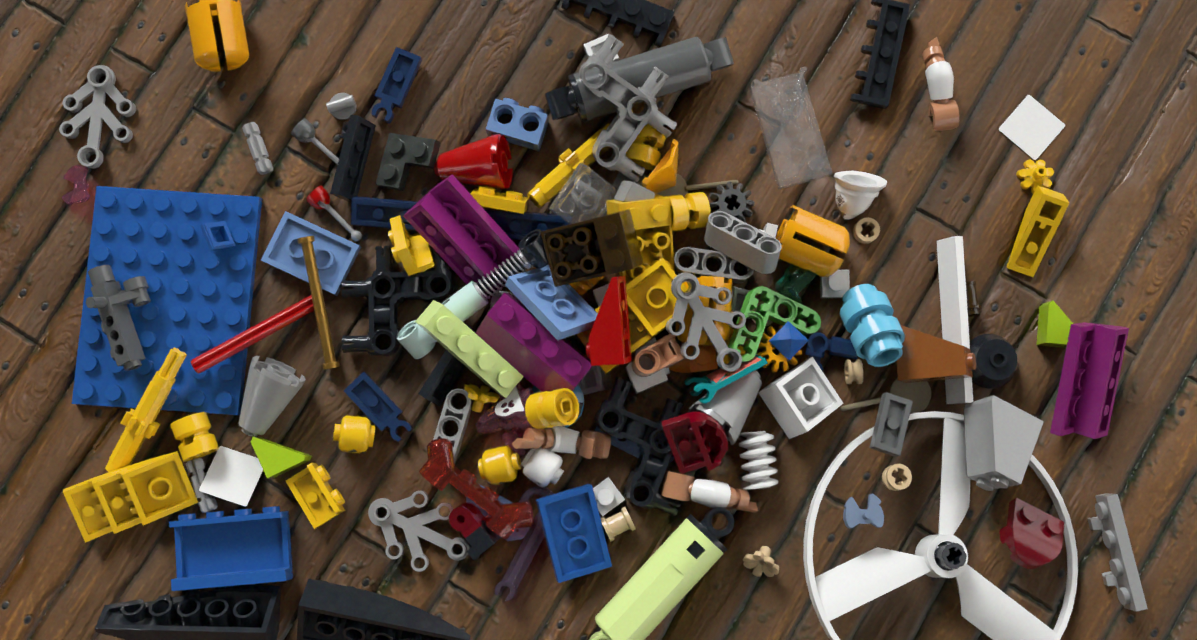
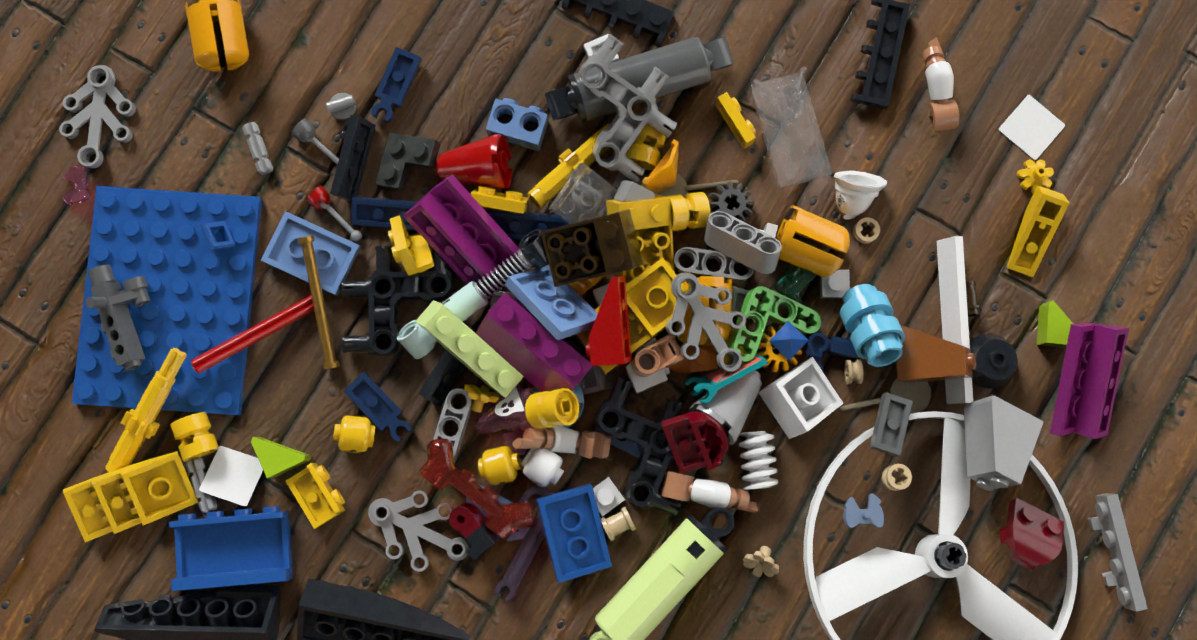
(266, 394): light grey cone -> none
(730, 111): none -> yellow plate

